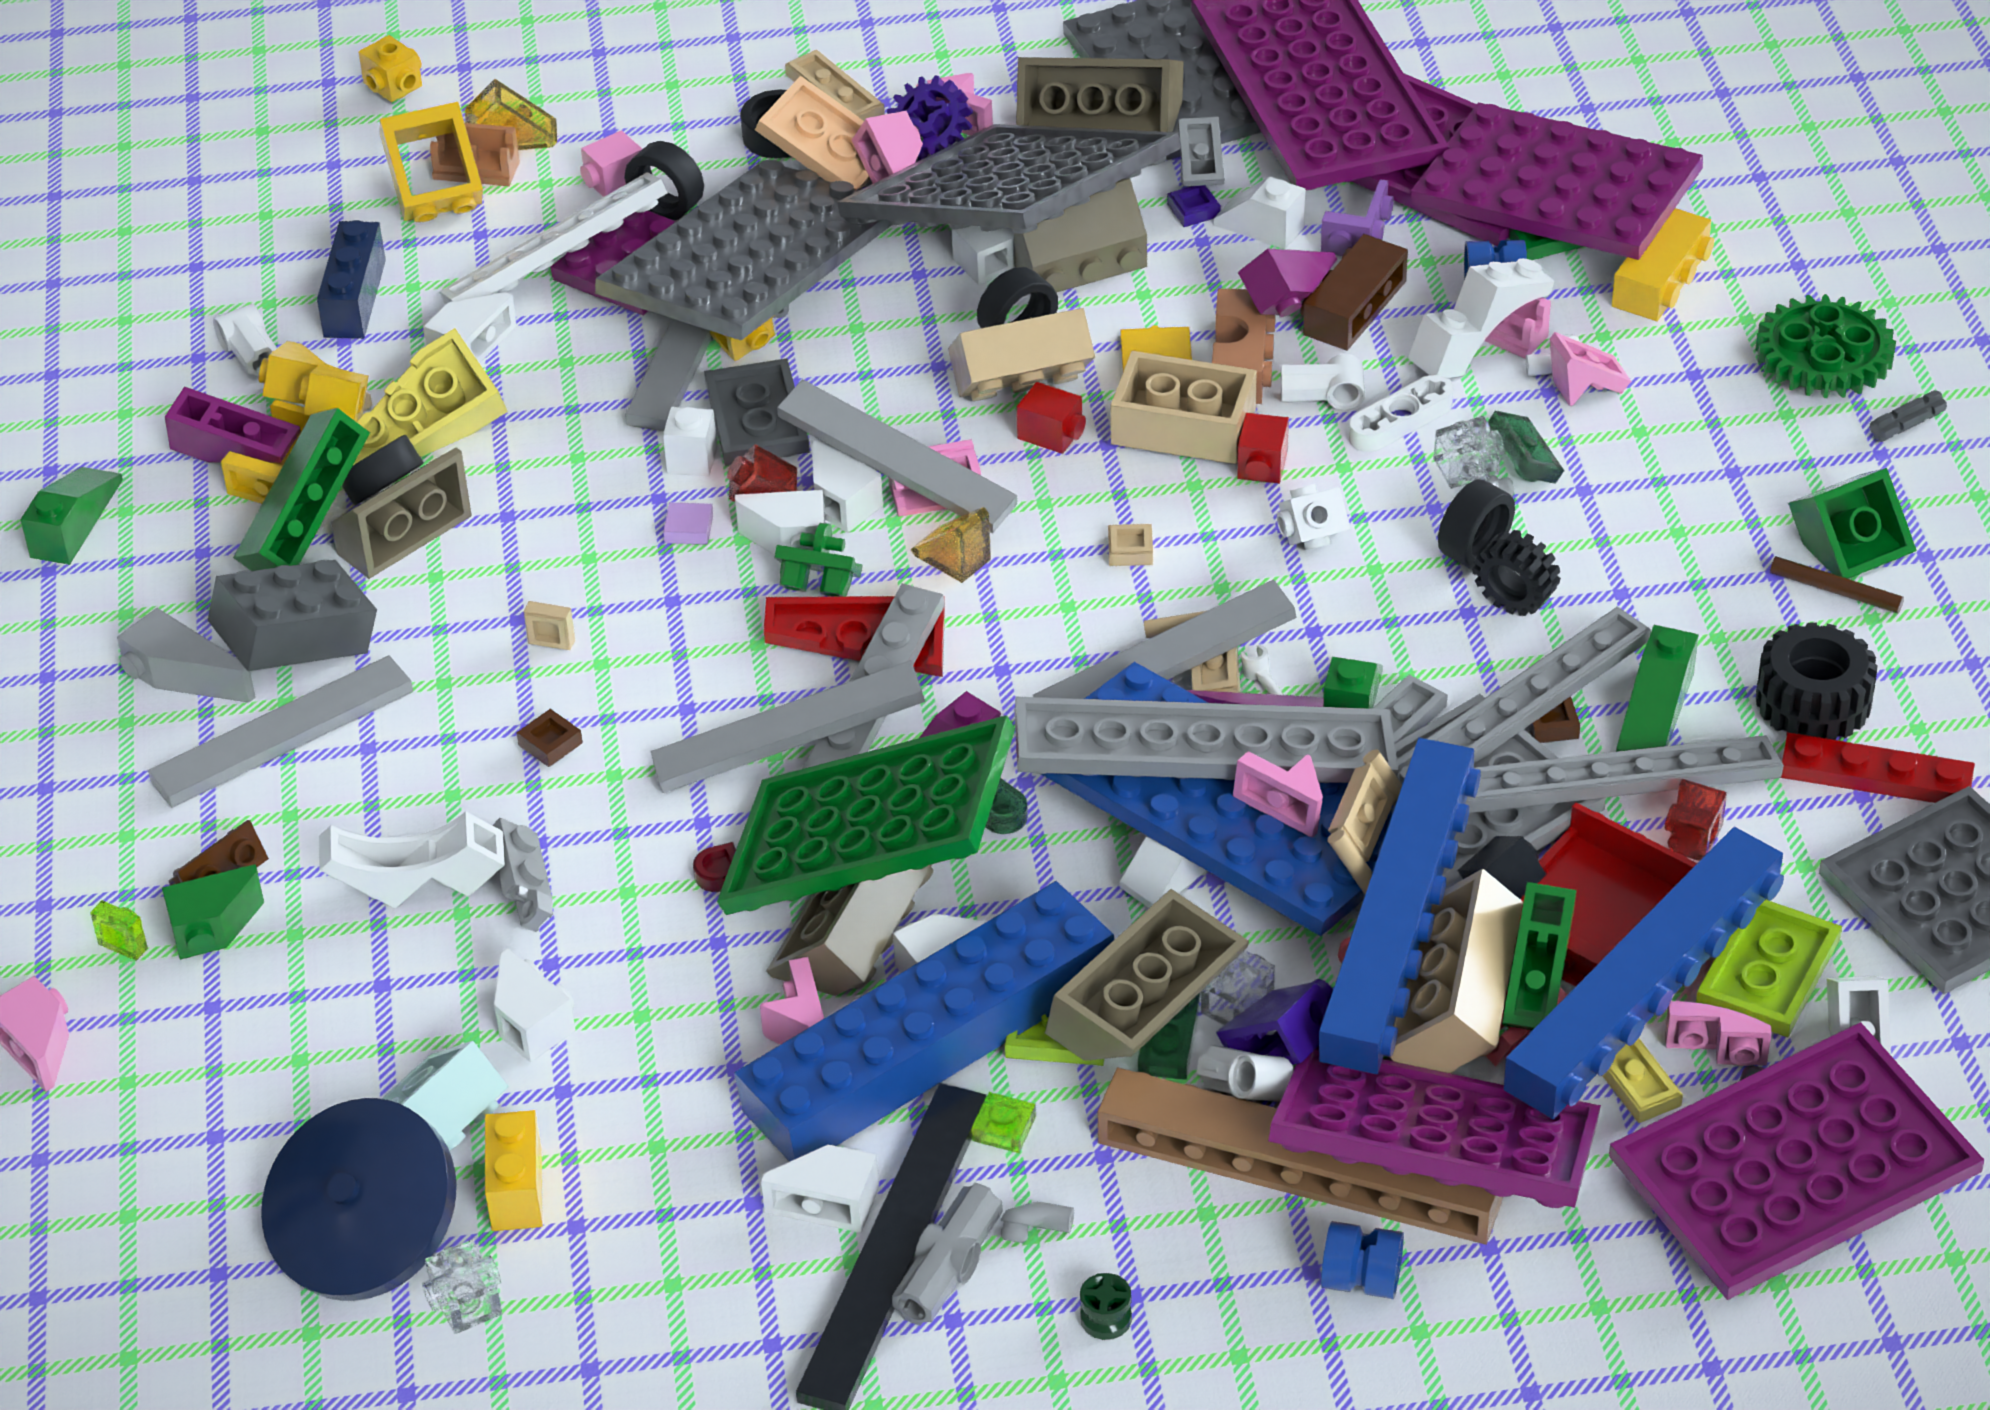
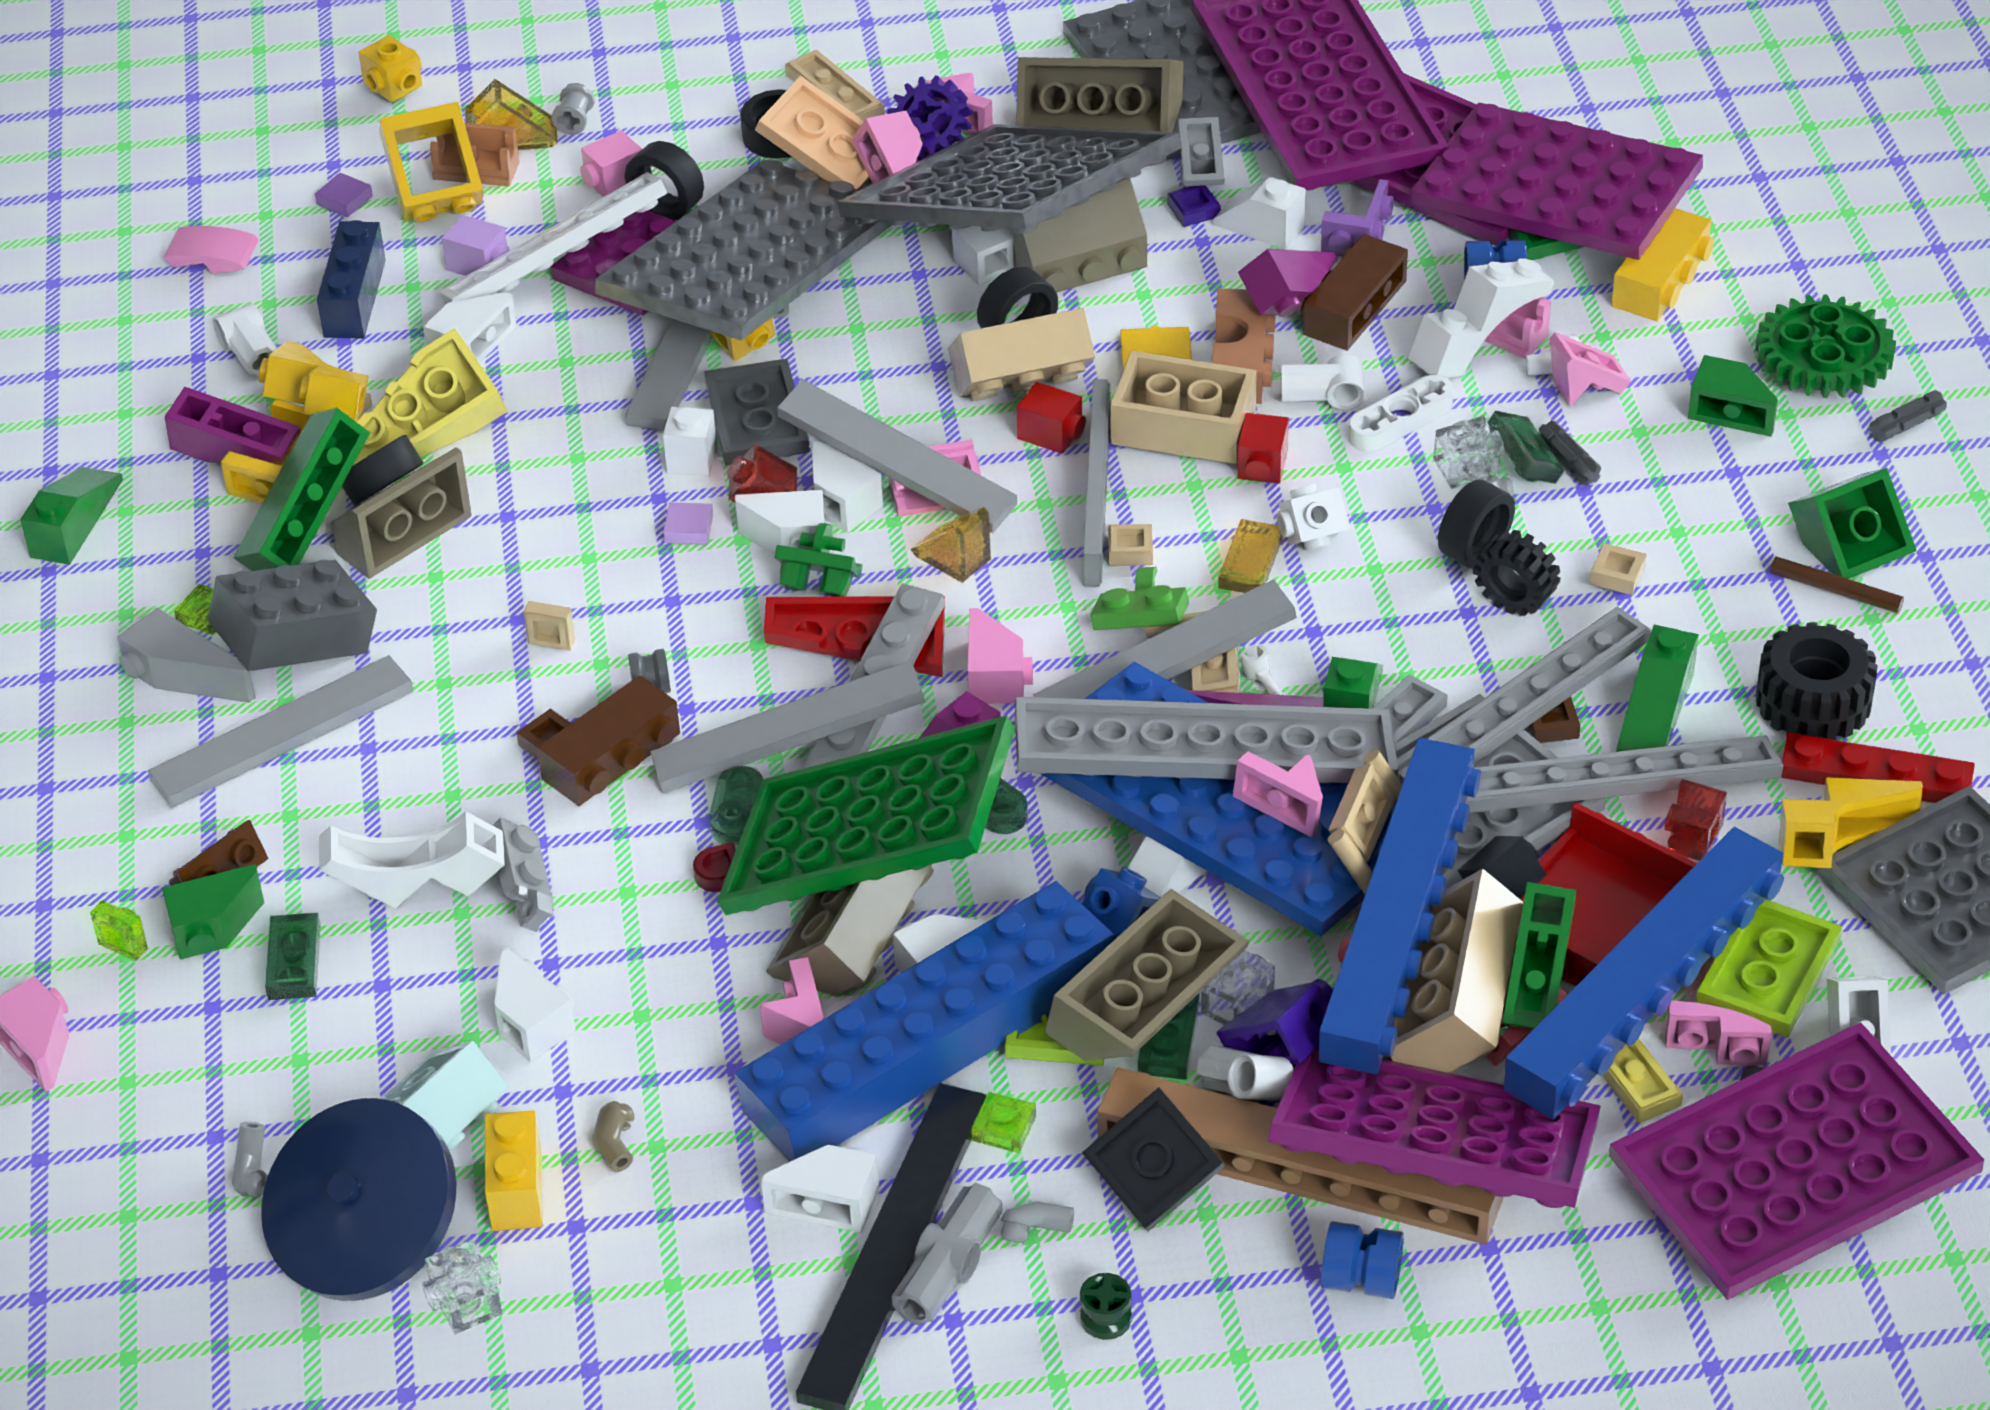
(195, 609): none -> clear neon green tile
(214, 246): none -> bright pink slope
(247, 1173): none -> light grey arm
(293, 956): none -> clear green plate
(343, 194): none -> medium lavender tile
(473, 244): none -> lavender brick
(571, 113): none -> light grey bush
(607, 1132): none -> dark tan arm
(608, 740): none -> reddish brown brick
(651, 668): none -> dark grey wheel
(733, 802): none -> clear green plate
(996, 661): none -> bright pink slope
(1097, 483): none -> light grey tile
(1118, 898): none -> blue brick
(1140, 608): none -> bright green plate
(1153, 1159): none -> black tile
(1250, 556): none -> clear yellow tile
(1570, 453): none -> dark grey axle
(1618, 569): none -> tan plate
(1732, 397): none -> green slope
(1848, 814): none -> yellow arch

